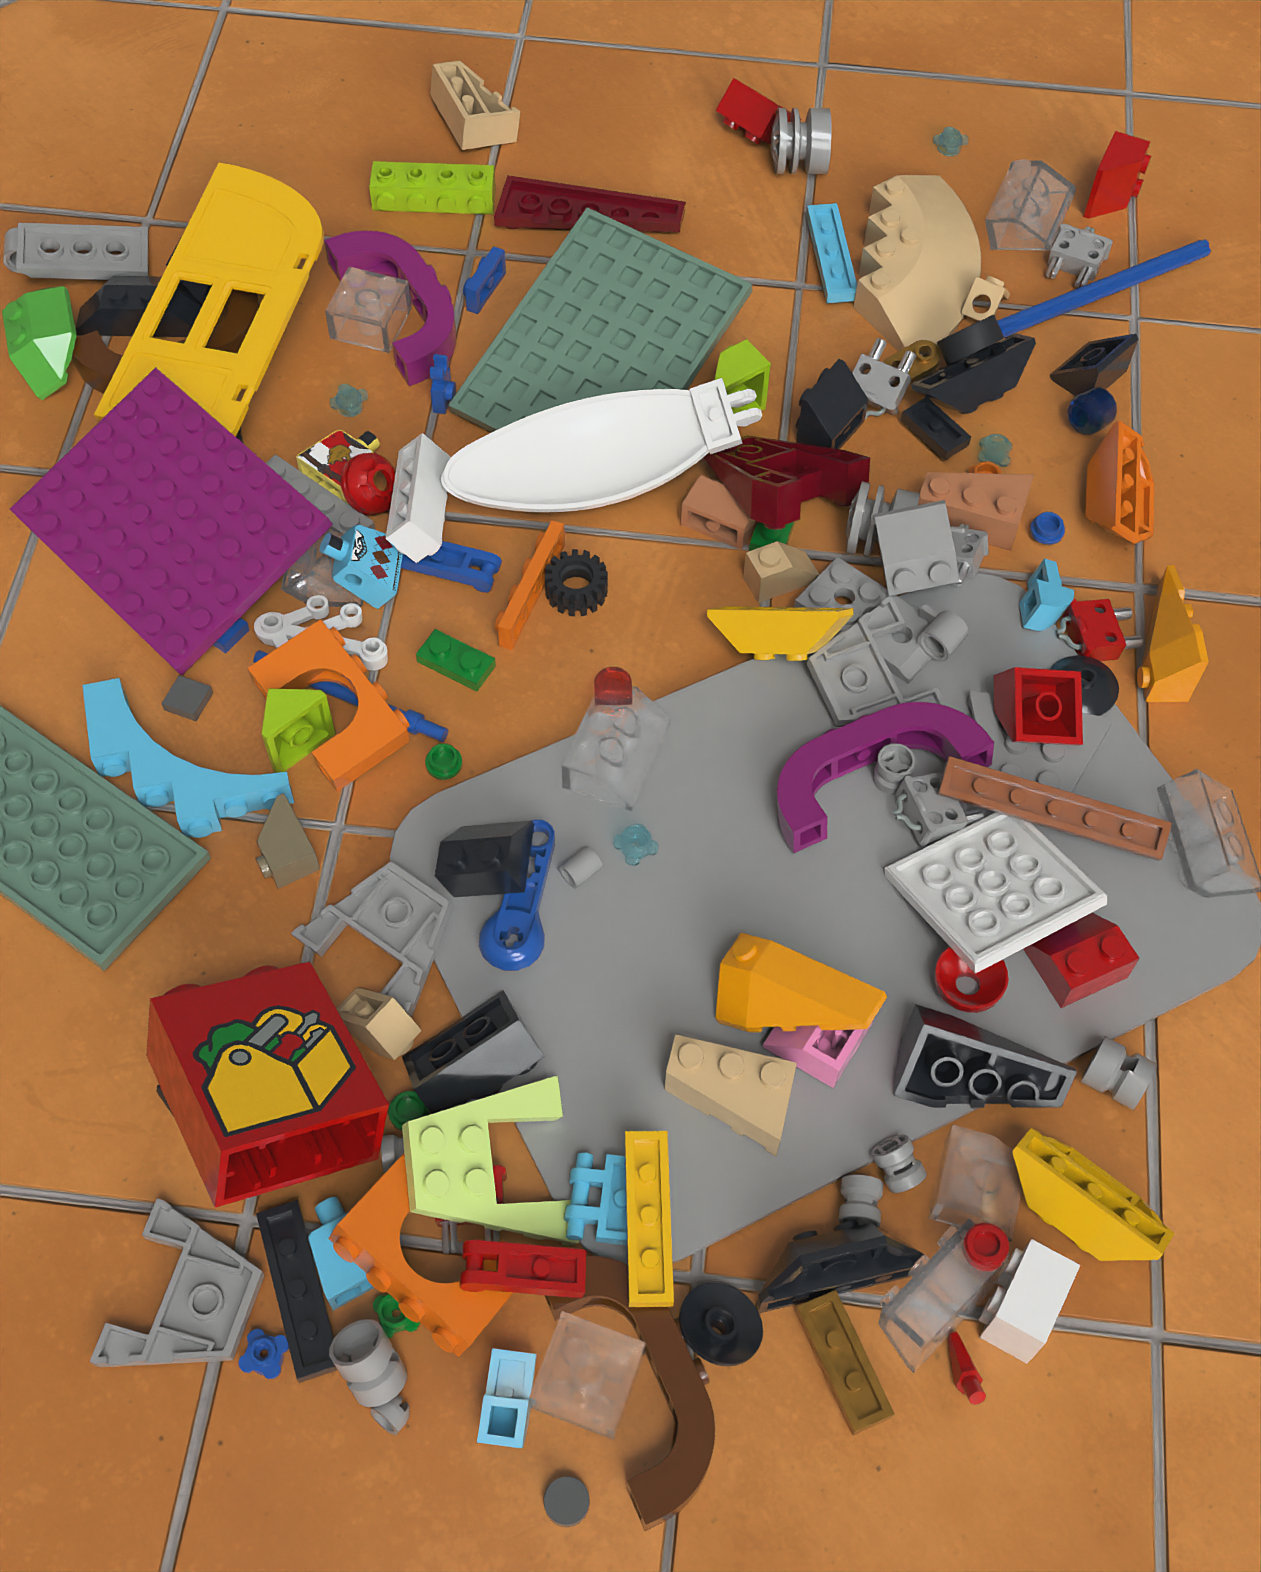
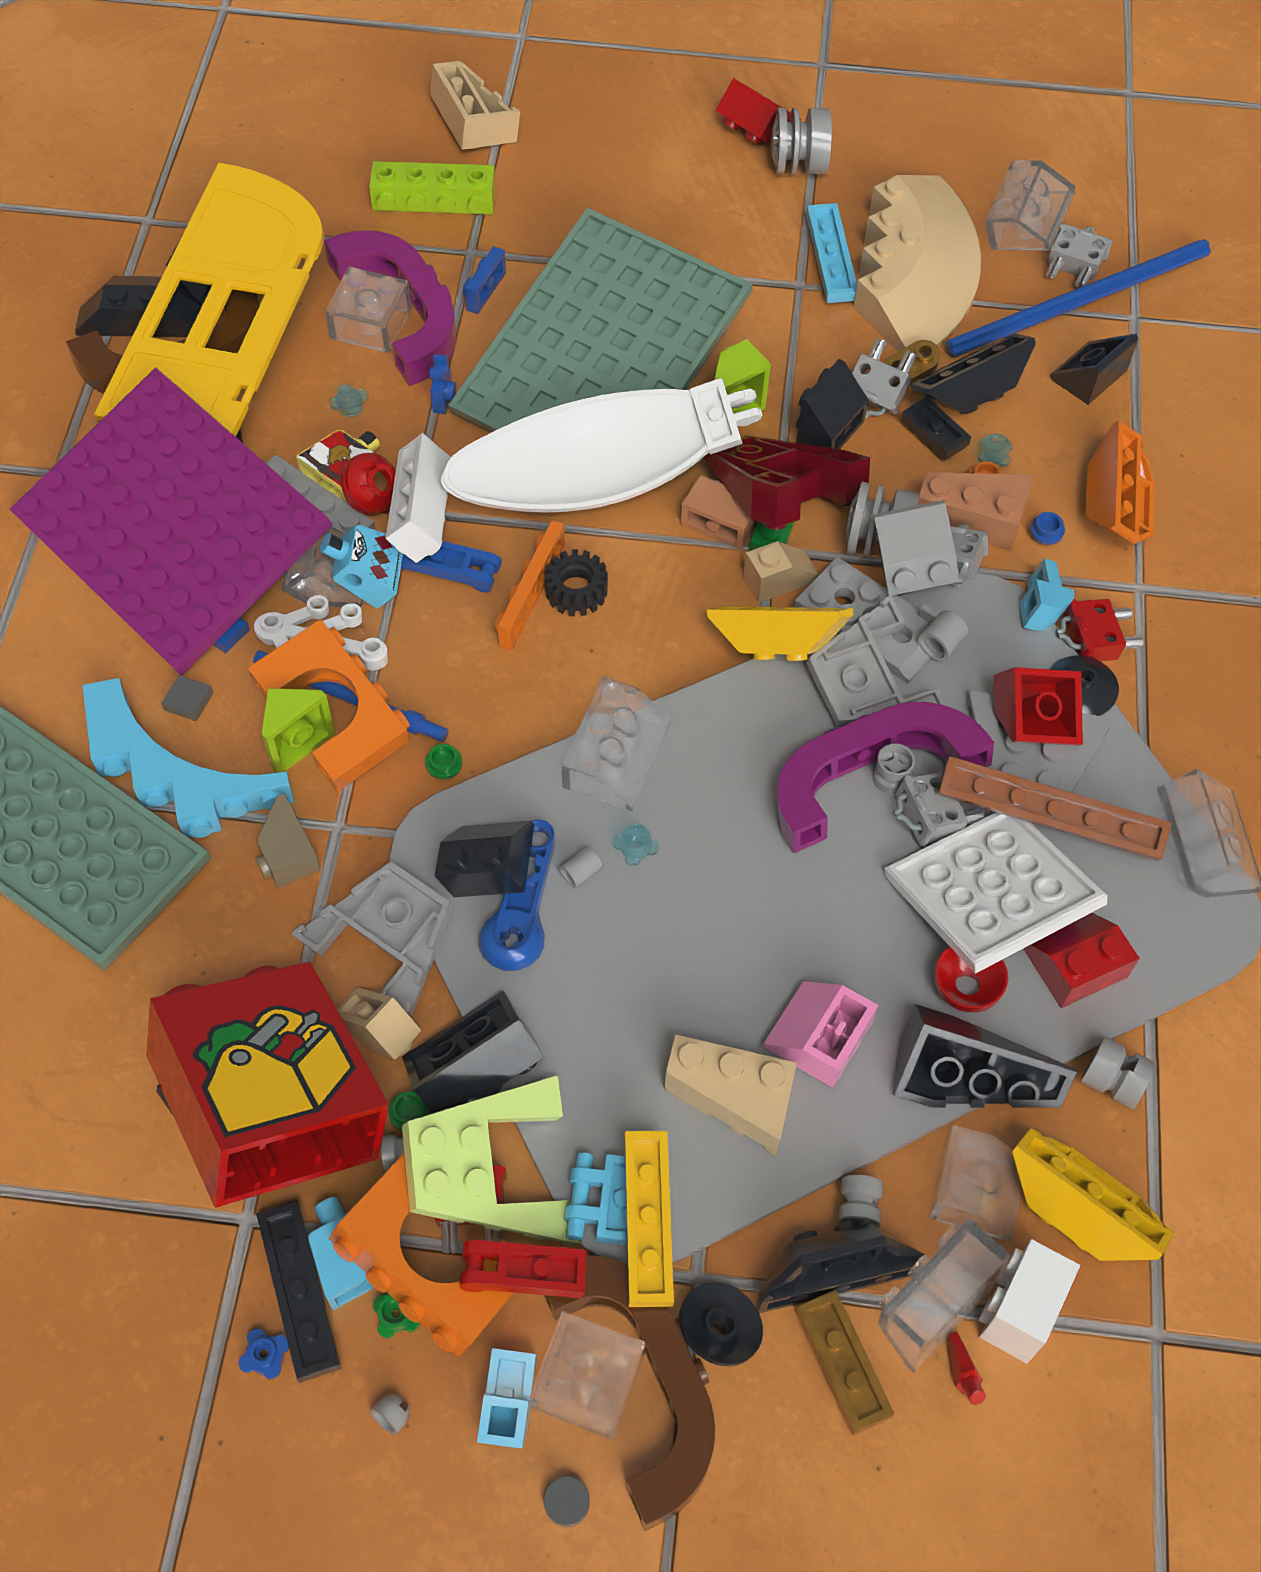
(27, 242): light grey hinge -> none
(41, 337): bright green wedge -> none
(201, 1308): light grey wing -> none
(368, 1363): light grey wheel -> none
(456, 660): green plate -> none
(560, 205): dark red wing -> none
(613, 687): clear red tile -> none
(782, 988): light orange wedge -> none
(898, 1163): light grey wheel -> none
(950, 141): clear light blue plate -> none
(970, 340): black tyre -> none
(985, 1246): red tile -> none
(993, 289): tan bracket -> none
(1092, 410): clear blue head -> none
(1118, 175): red slope -> none
(1174, 646): light orange wedge -> none

